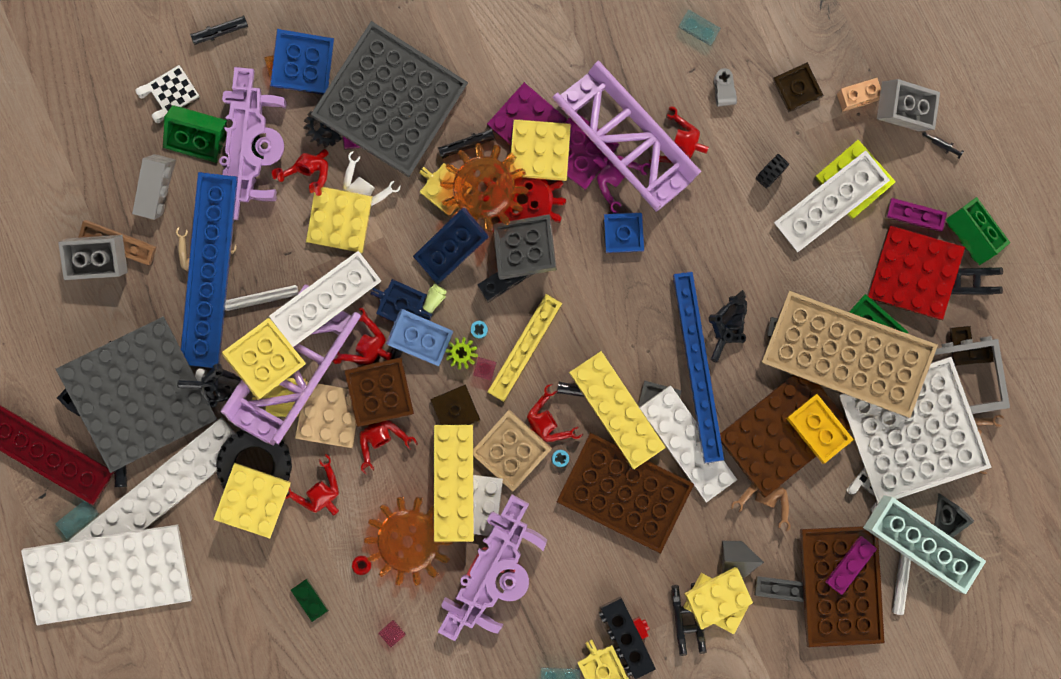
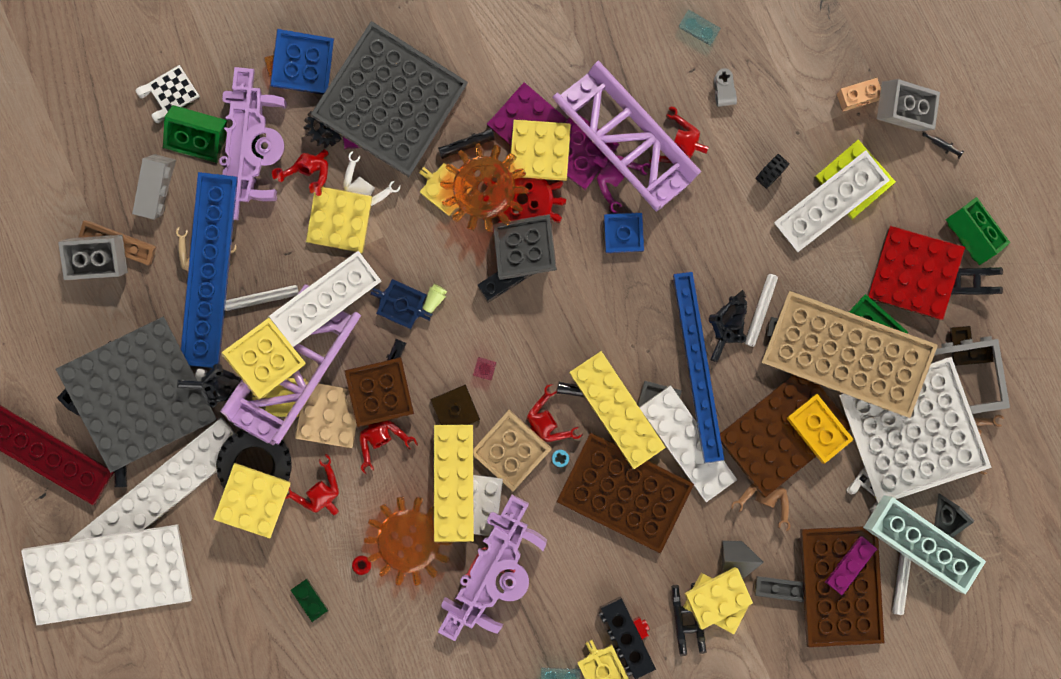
(77, 519): clear light blue plate -> none
(211, 33): black pin -> none
(368, 346): red piece -> none
(392, 633): clear pink plate -> none
(419, 337): medium blue plate -> none
(451, 246): dark blue plate -> none
(455, 356): lime gear -> none
(485, 329): medium azure bush -> none
(524, 347): light yellow tile -> none
(761, 310): none -> white axle
(798, 87): dark brown plate -> none
(916, 214): magenta plate -> none

